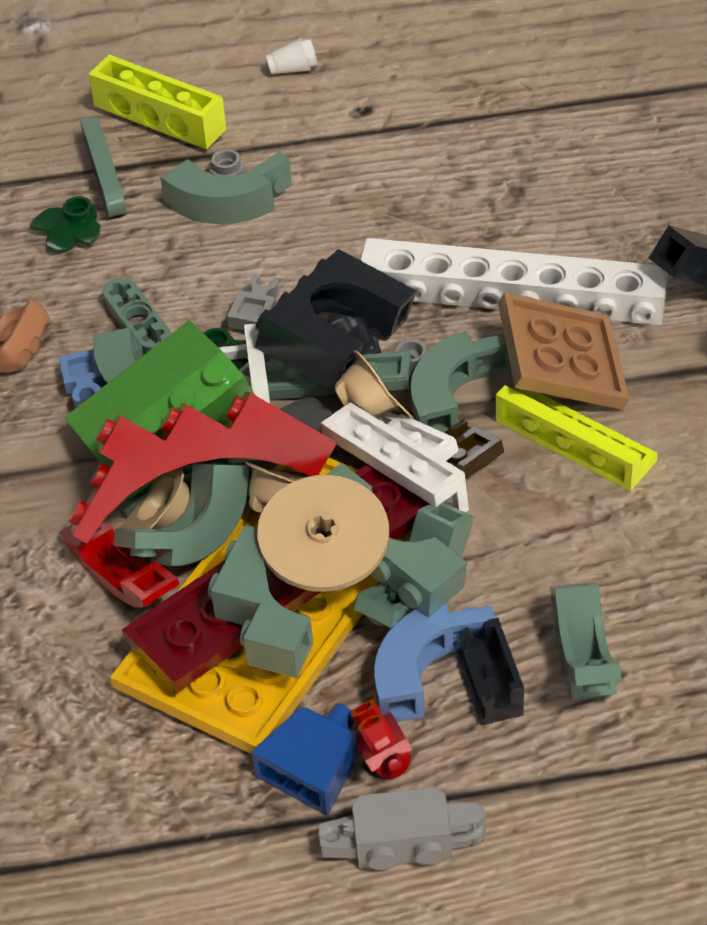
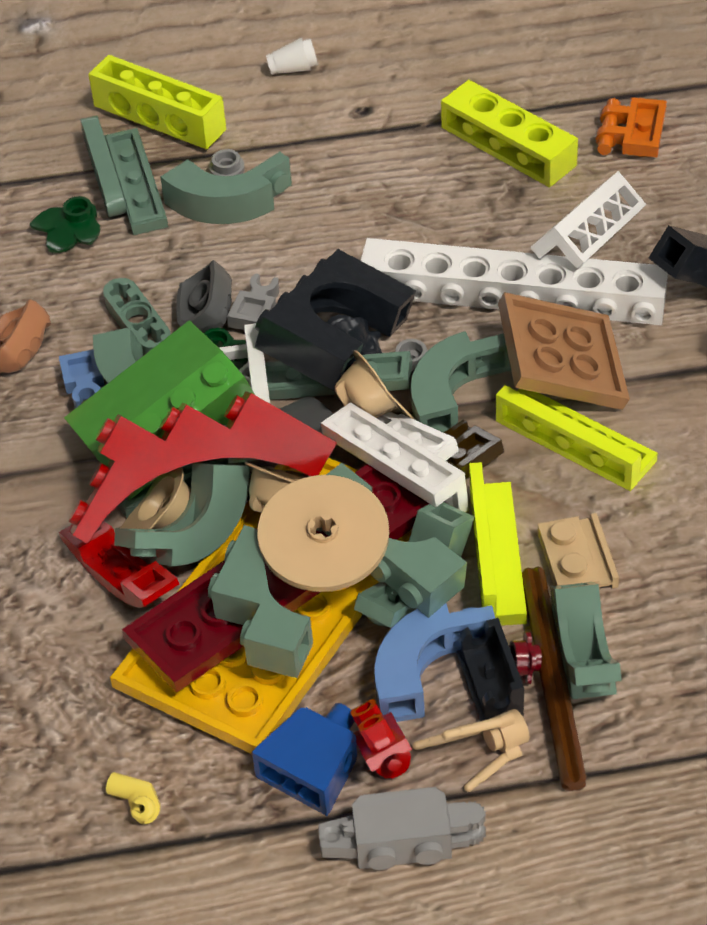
(136, 182): none -> sand green tile
(139, 793): none -> light yellow arm
(205, 298): none -> dark grey piece
(497, 548): none -> neon yellow fence
(500, 733): none -> tan plant
(509, 133): none -> neon yellow brick
(526, 656): none -> dark red plate
(554, 681): none -> reddish brown axle
(577, 552): none -> tan plate
(592, 211): none -> white fence
(643, 127): none -> orange plate

